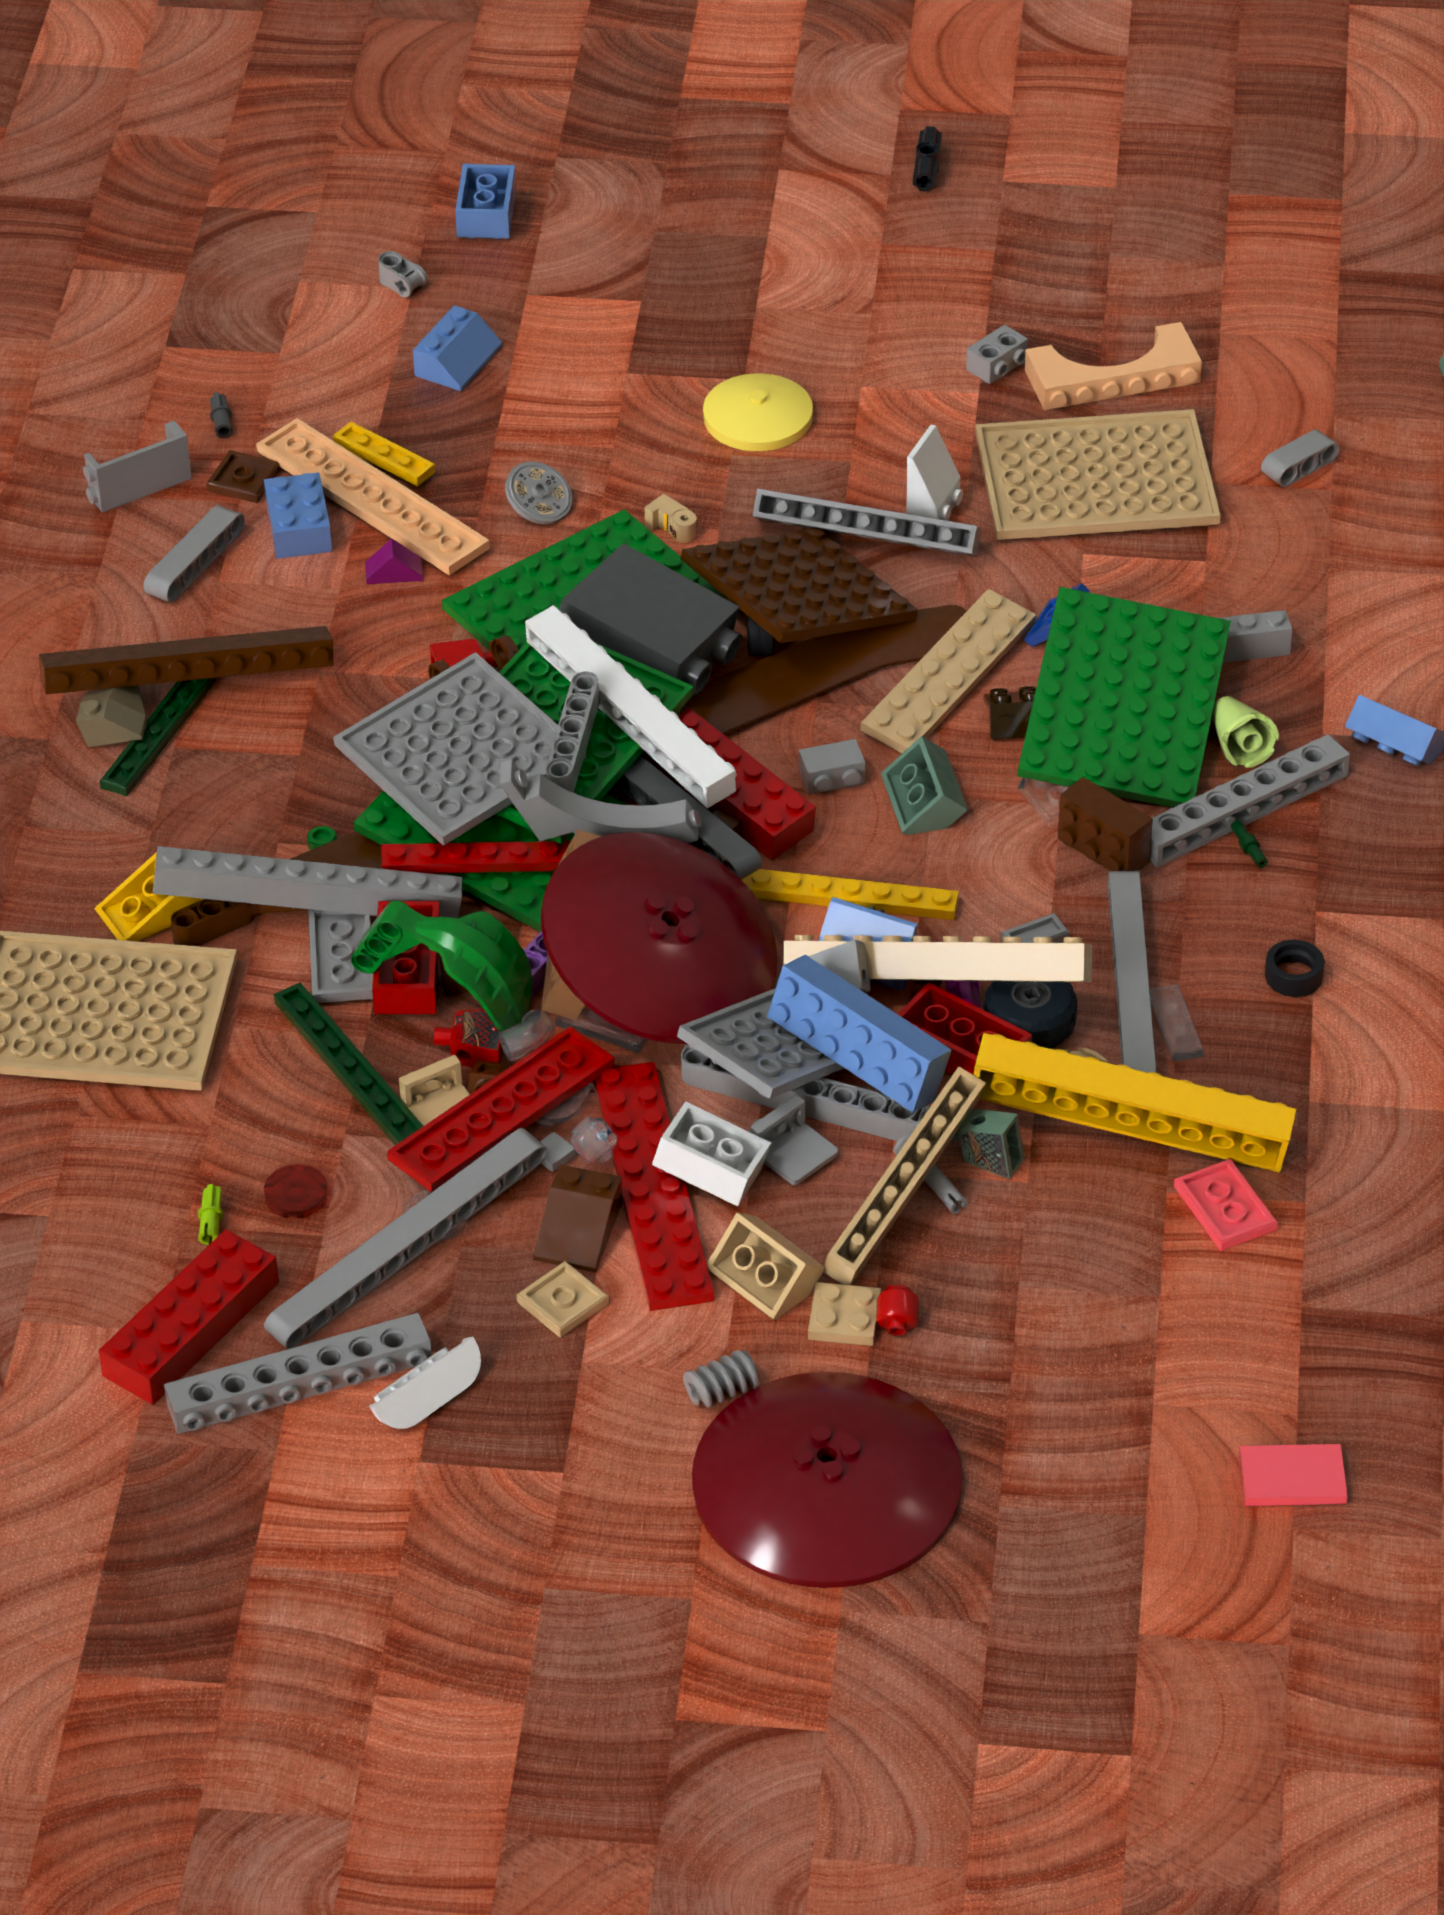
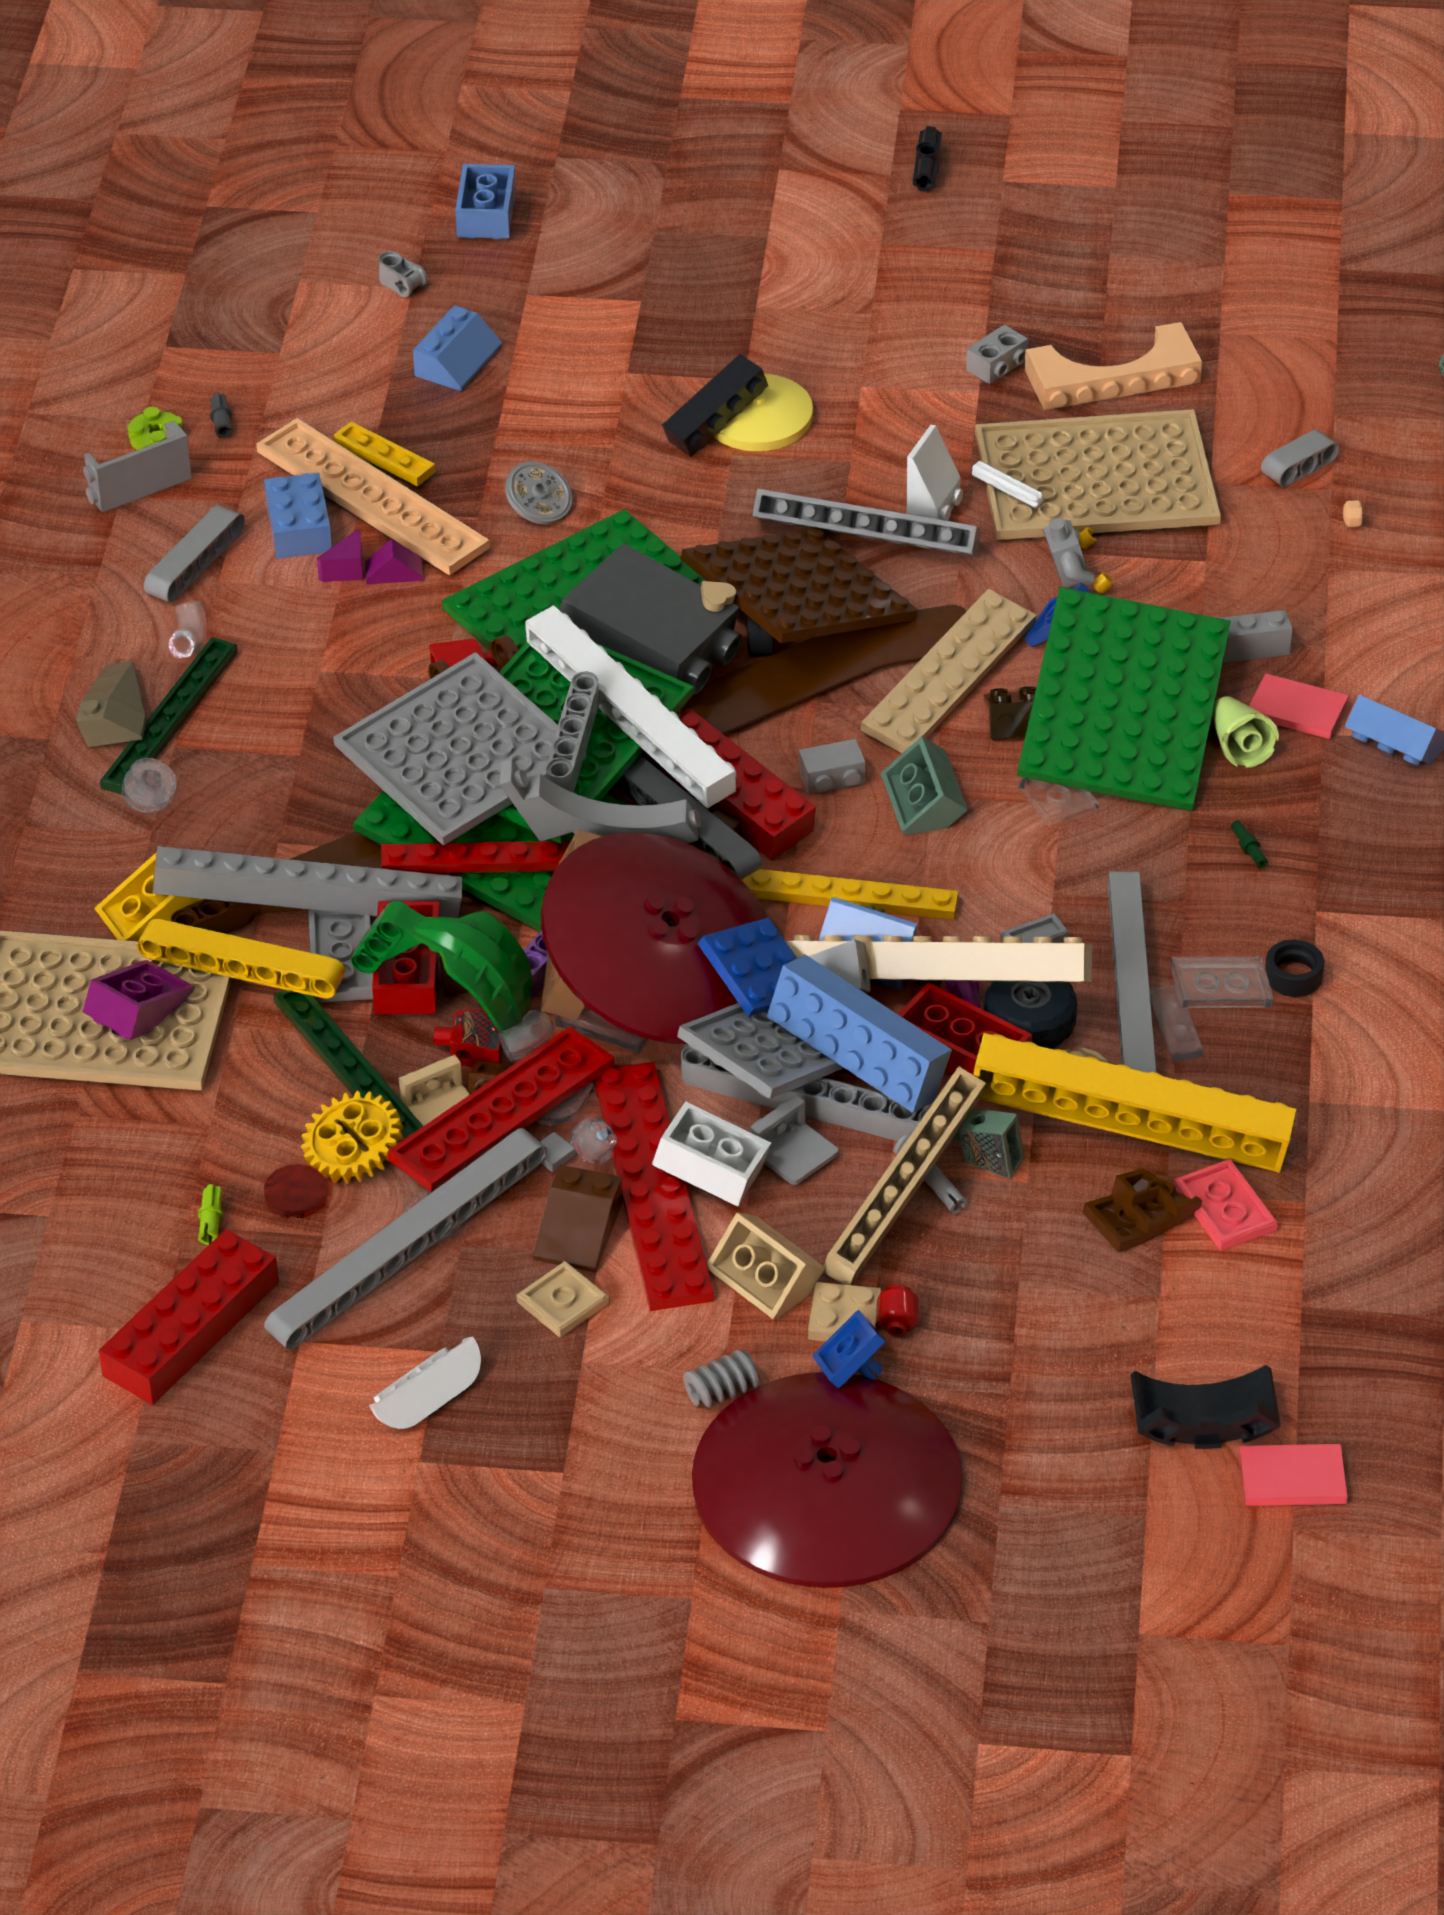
(135, 998): none -> magenta slope
(149, 427): none -> lime plate
(149, 785): none -> clear piece
(186, 660): reddish brown brick -> none
(191, 630): none -> clear cylinder
(241, 958): none -> yellow beam
(242, 476): reddish brown tile -> none
(297, 1373): light grey brick -> none
(319, 836): green tile -> none
(342, 561): none -> magenta slope
(367, 1121): none -> yellow gear
(672, 518): tan leg -> none
(715, 405): none -> black brick
(717, 595): none -> tan tile
(749, 961): none -> blue plate
(850, 1350): none -> blue tile
(1007, 484): none -> white axle
(1066, 552): none -> light grey torso
(1104, 827): reddish brown brick -> none
(1139, 1209): none -> reddish brown slope
(1206, 1412): none -> black panel
(1221, 982): none -> clear tile
(1247, 798): light grey brick -> none
(1299, 705): none -> coral tile
(1352, 514): none -> light nougat tile

